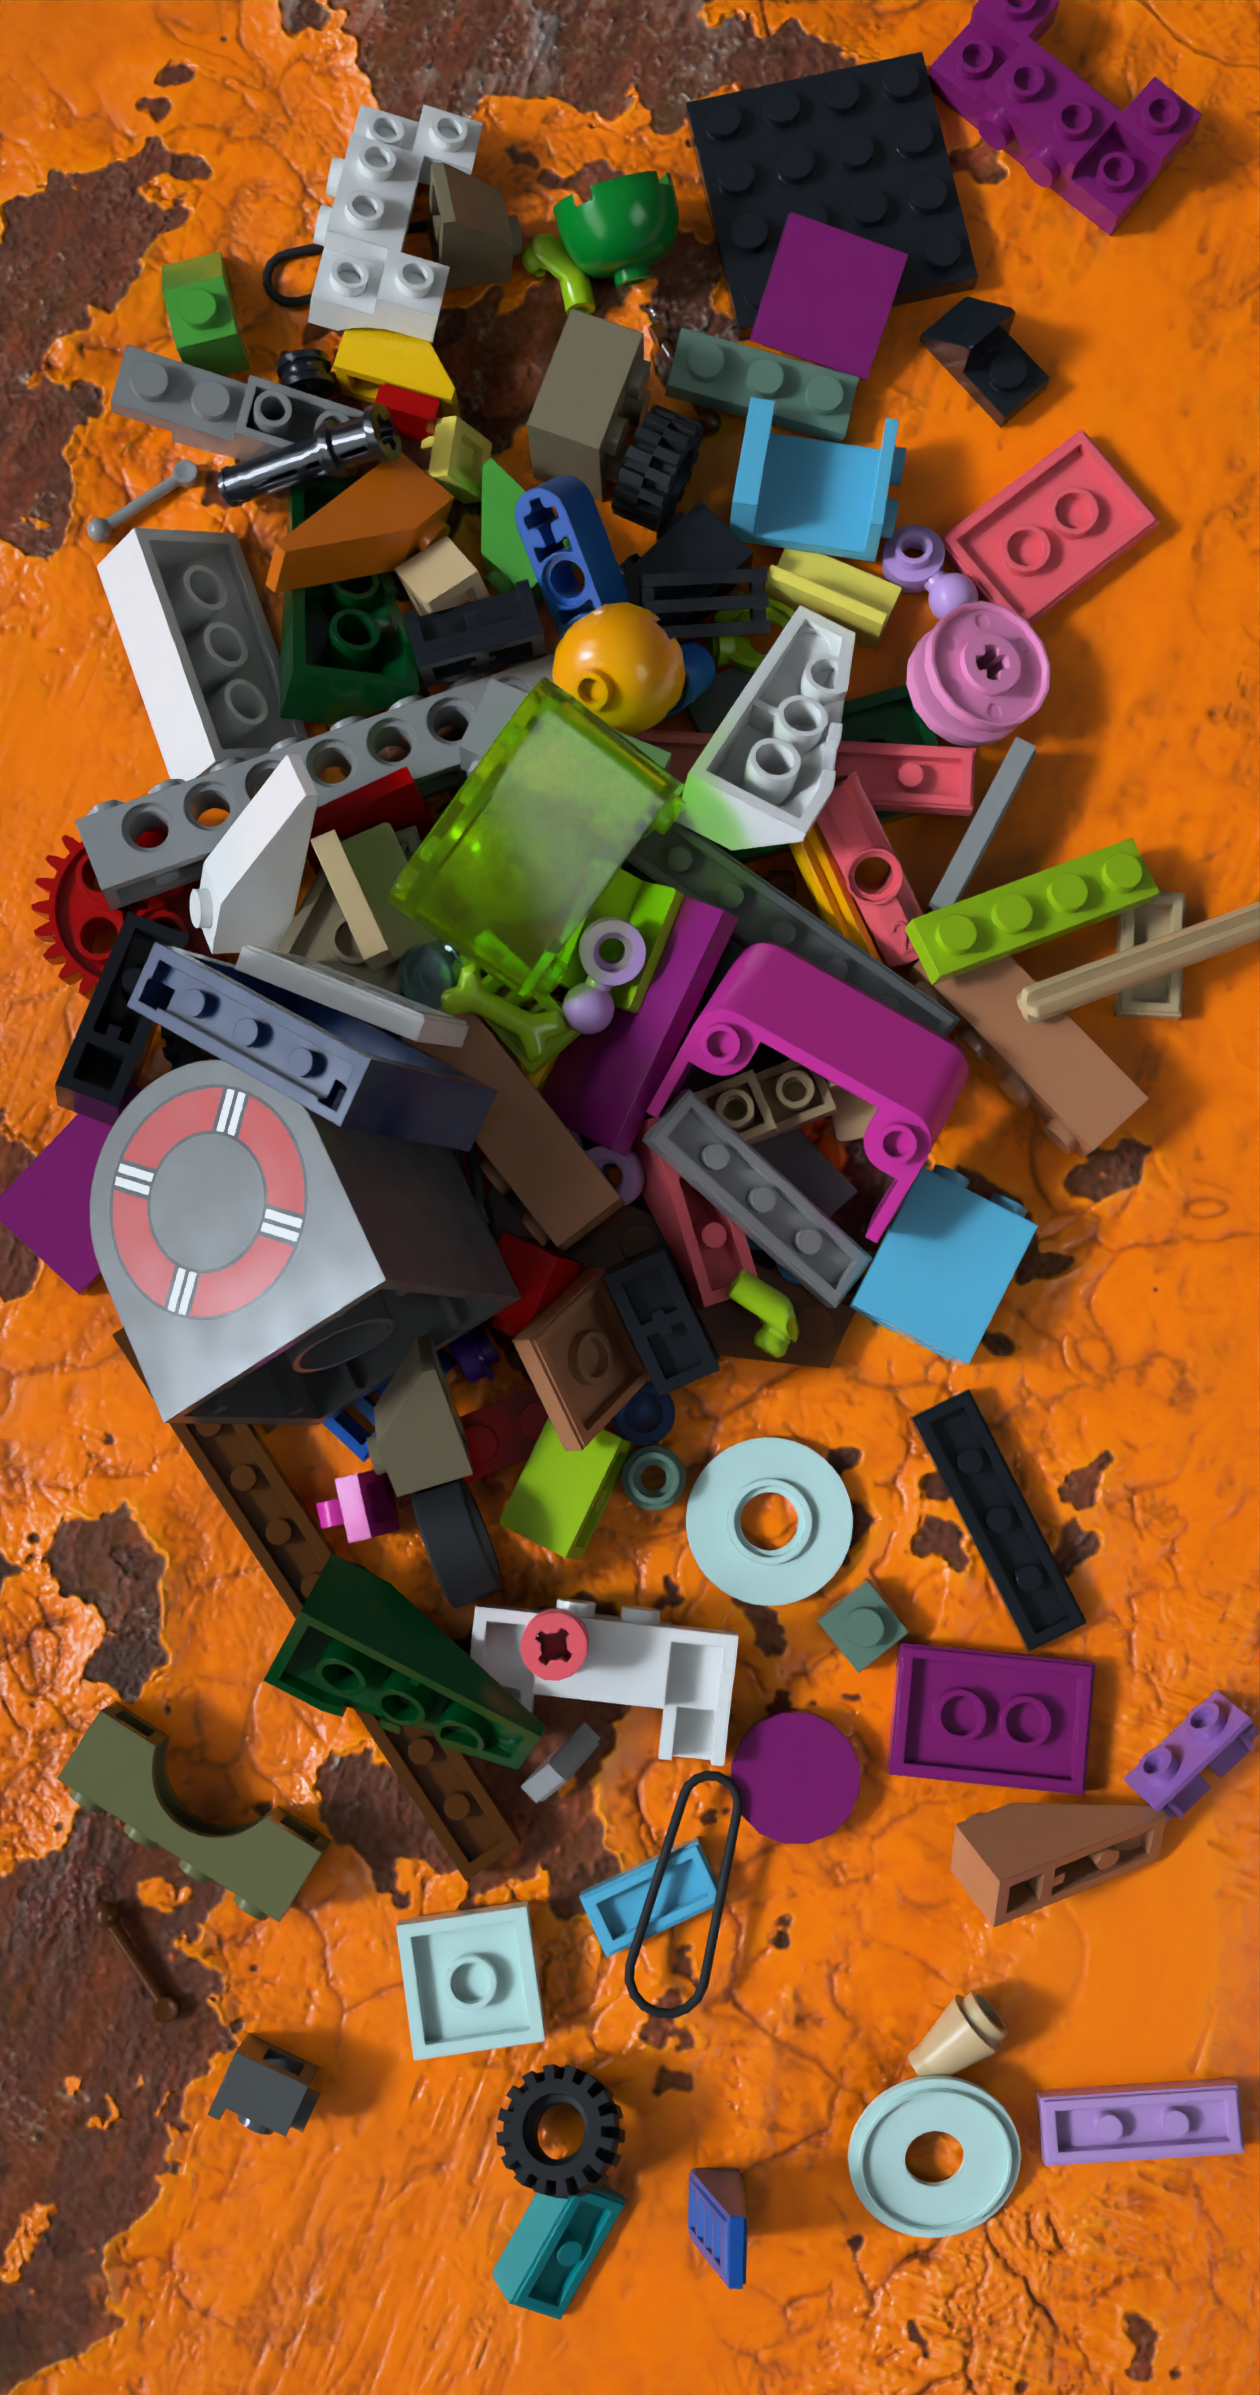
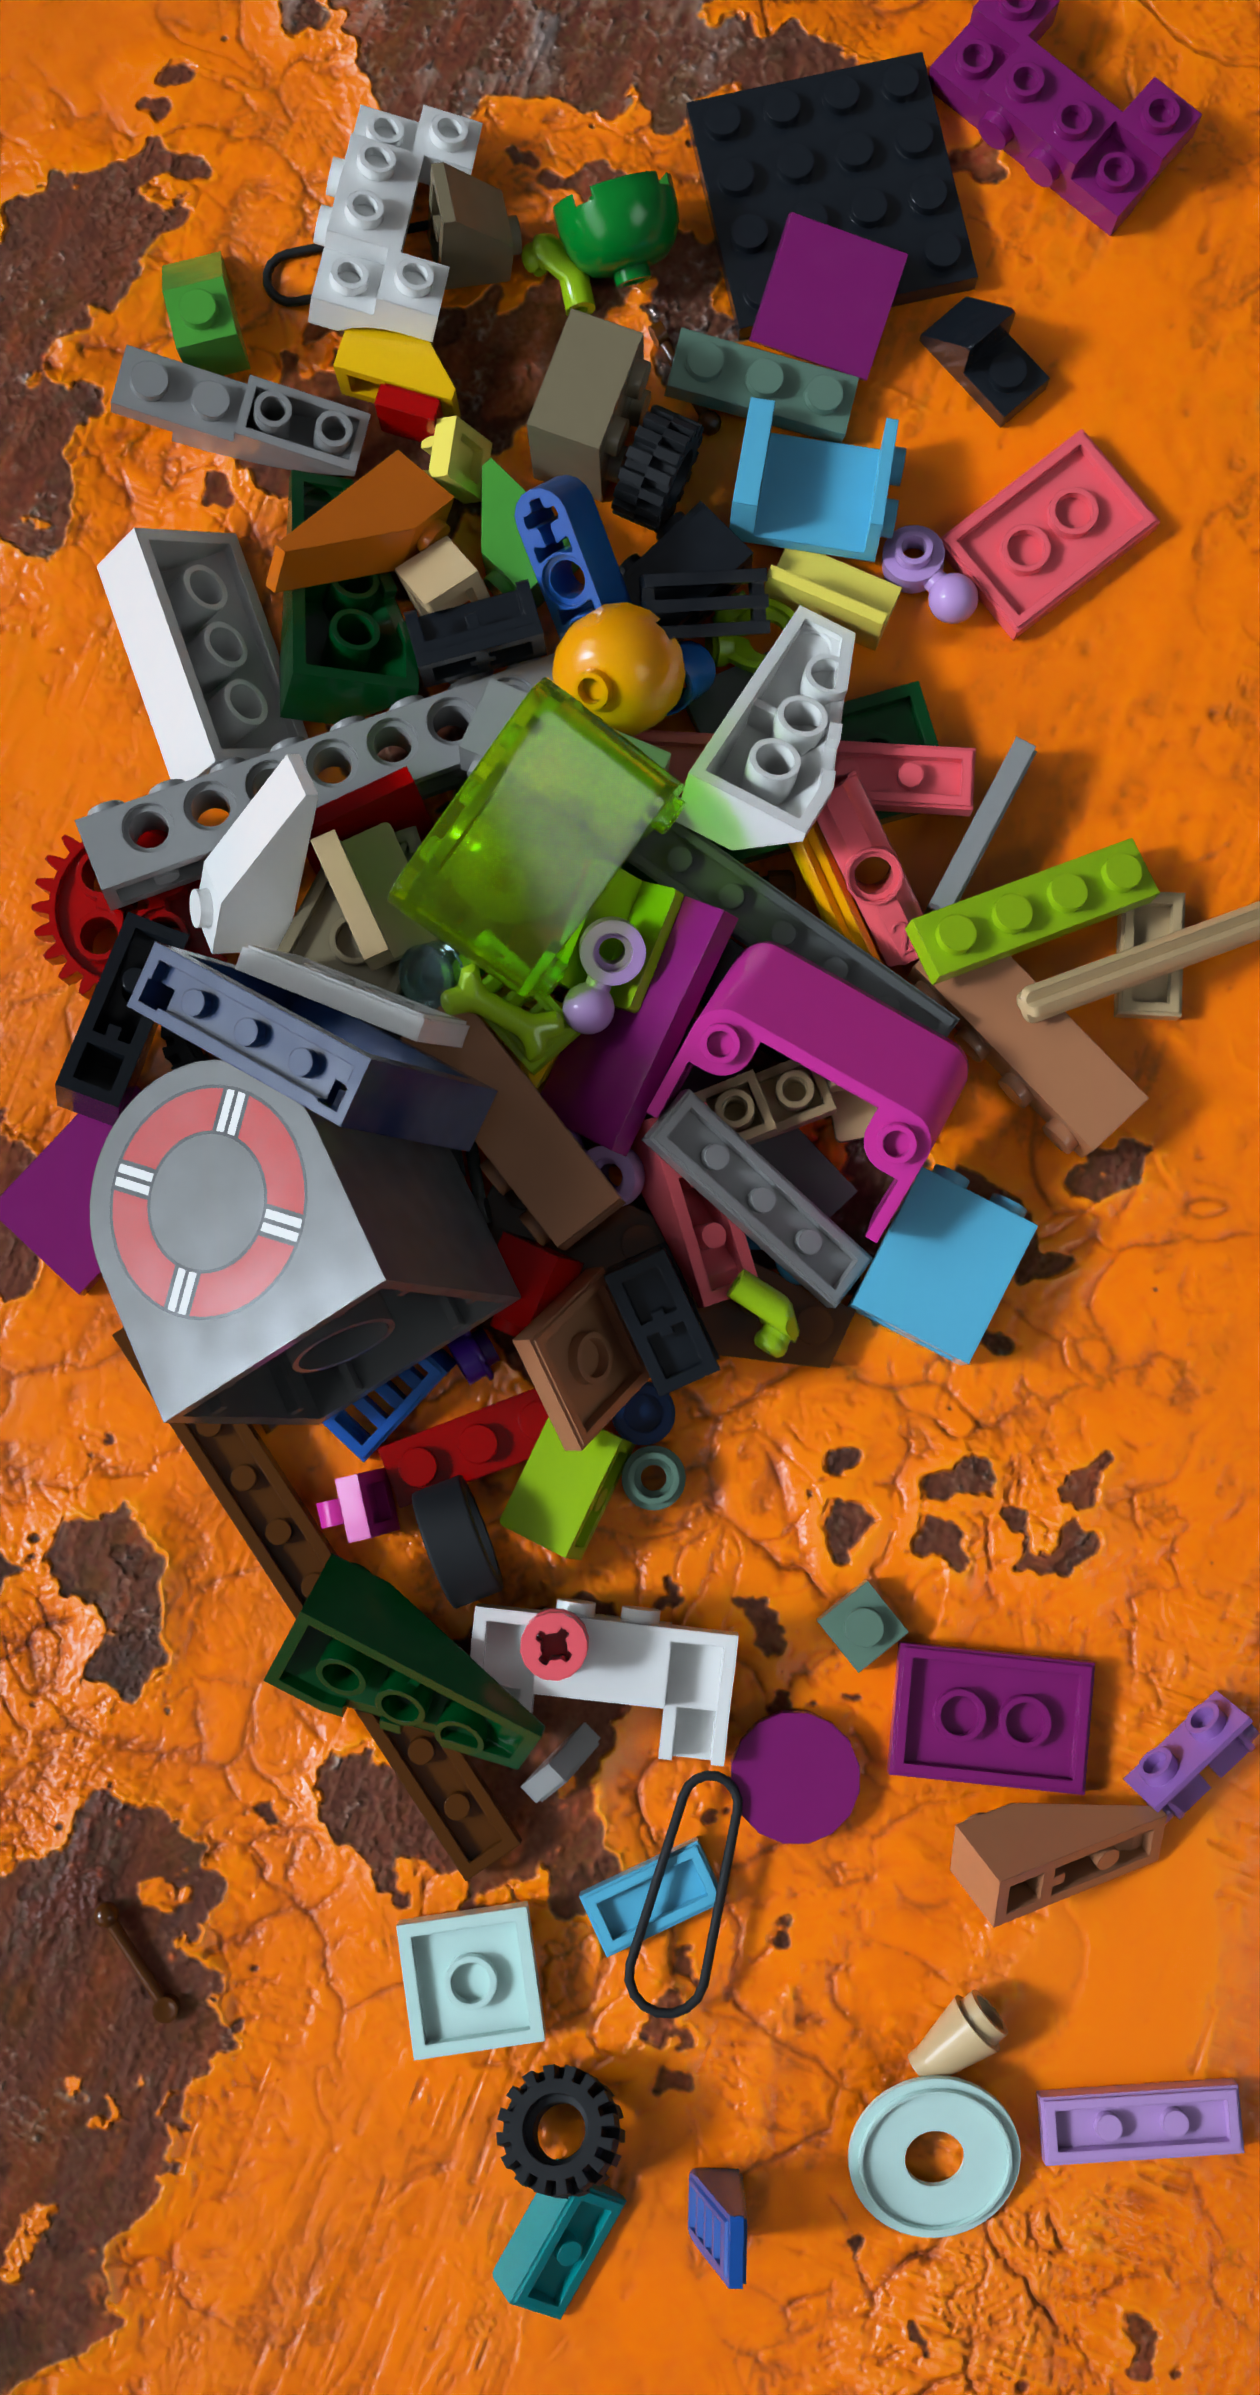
(124, 1771): olive arch -> none
(184, 475): light grey hinge -> none
(267, 2088): dark grey brick -> none
(307, 372): black bush -> none
(332, 451): black pin -> none
(419, 1425): dark tan slope -> none
(777, 1574): light aqua piece -> none
(978, 674): bright pink wheel -> none
(998, 1520): black tile -> none

